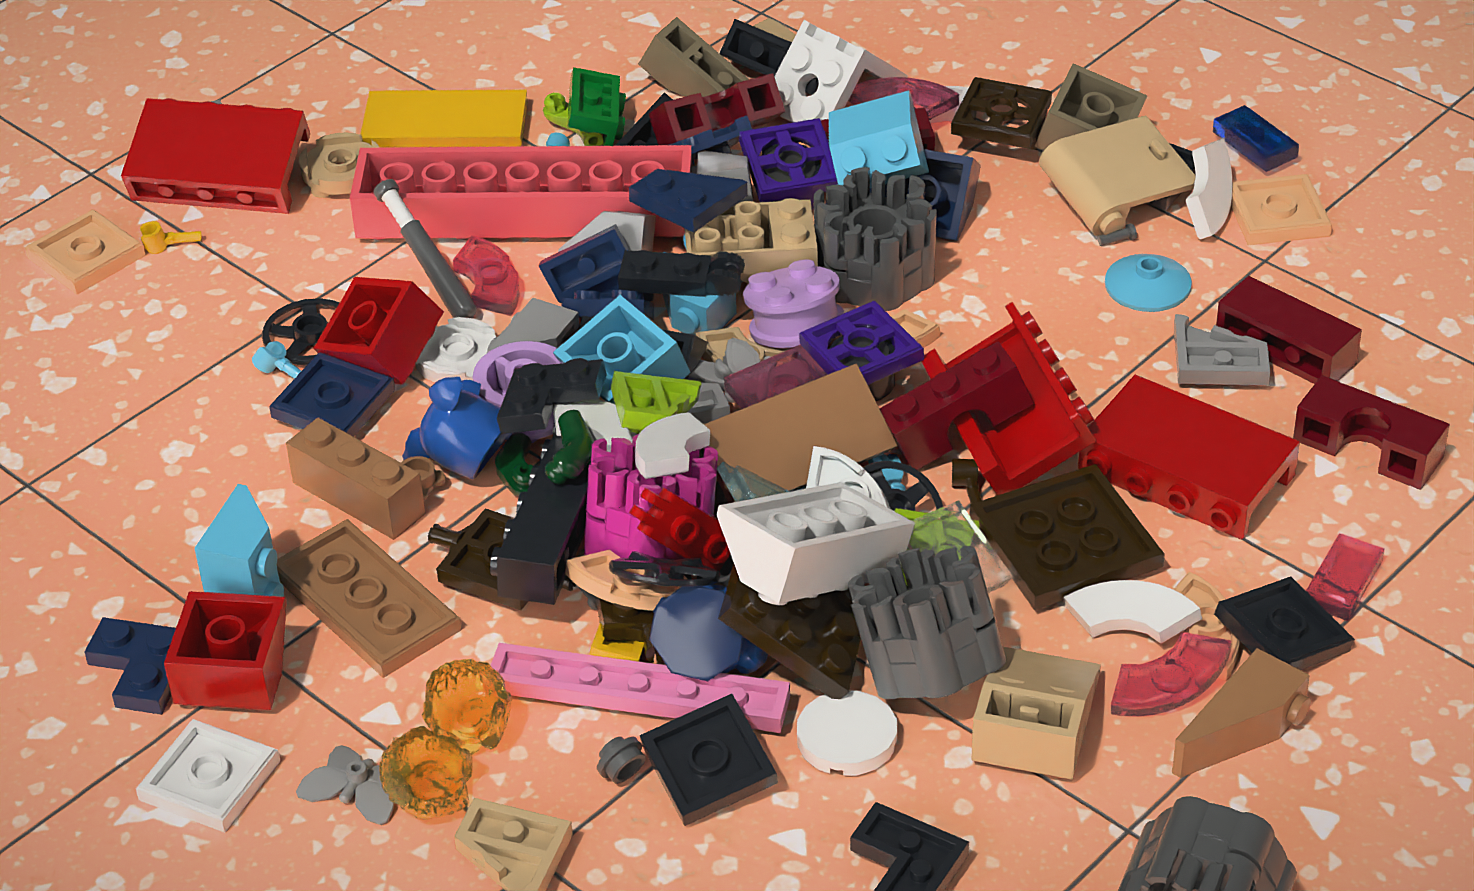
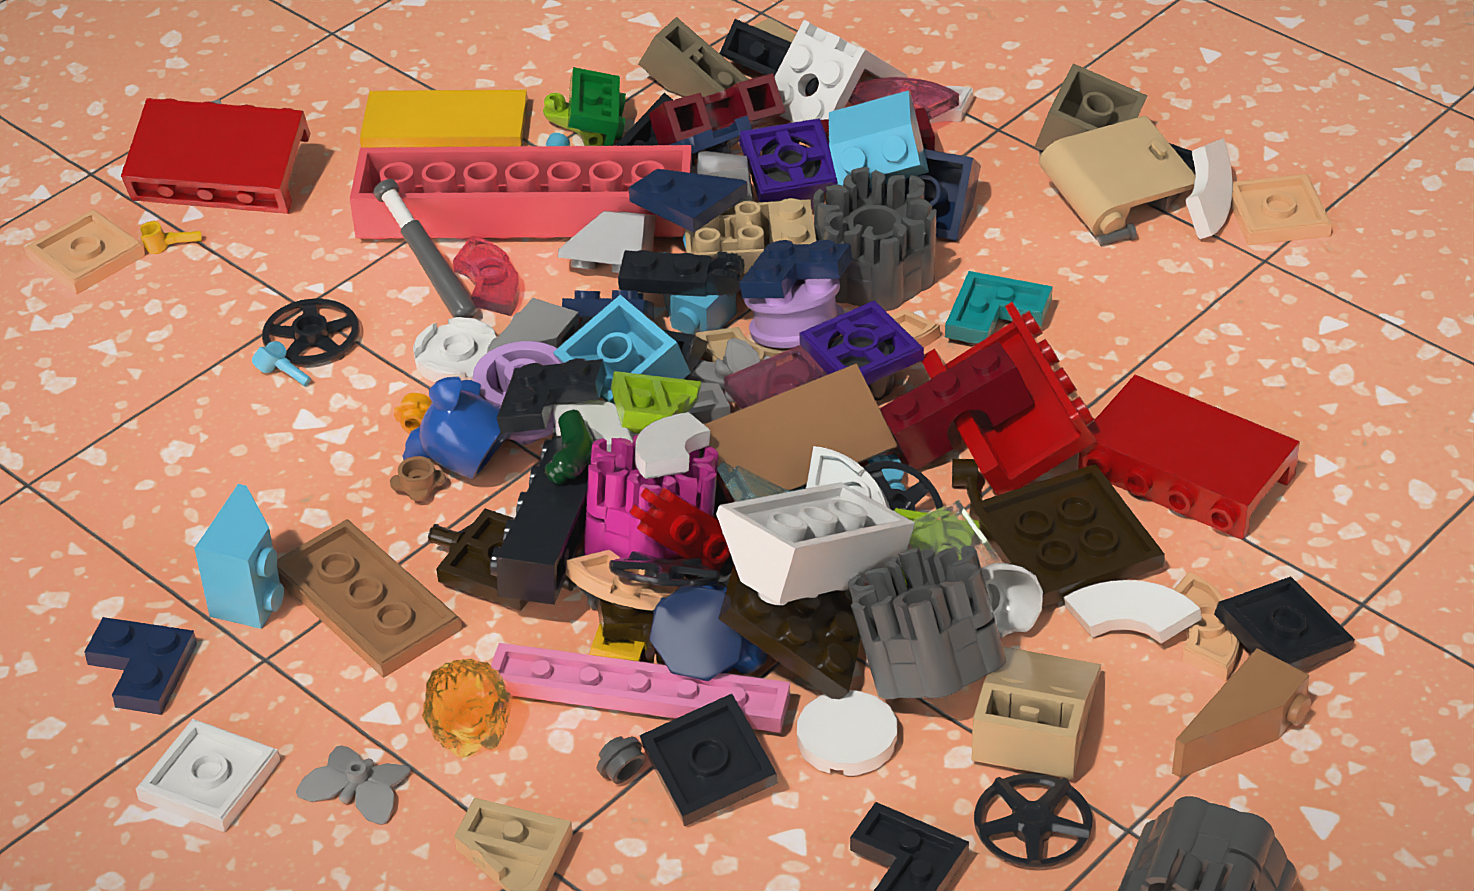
(227, 650): red slope -> none
(320, 165): tan plate -> none
(333, 392): dark blue plate -> none
(356, 478): medium nougat brick -> none
(381, 326): red slope -> none
(412, 410): none -> light orange plate
(426, 773): clear yellow hair -> none
(511, 463): dark green arm -> none
(588, 266): dark blue wing -> none
(786, 262): none -> dark blue plate
(984, 302): none -> teal plate
(987, 93): dark brown piece -> none
(1013, 596): none -> white hair
(1033, 820): none -> black wheel
(1148, 282): medium azure dish -> none
(1172, 678): clear pink tile -> none
(1218, 356): light grey wing -> none
(1255, 138): clear blue plate -> none
(1295, 332): dark red brick -> none
(1342, 414): dark red arch -> none
(1345, 575): clear pink tile -> none

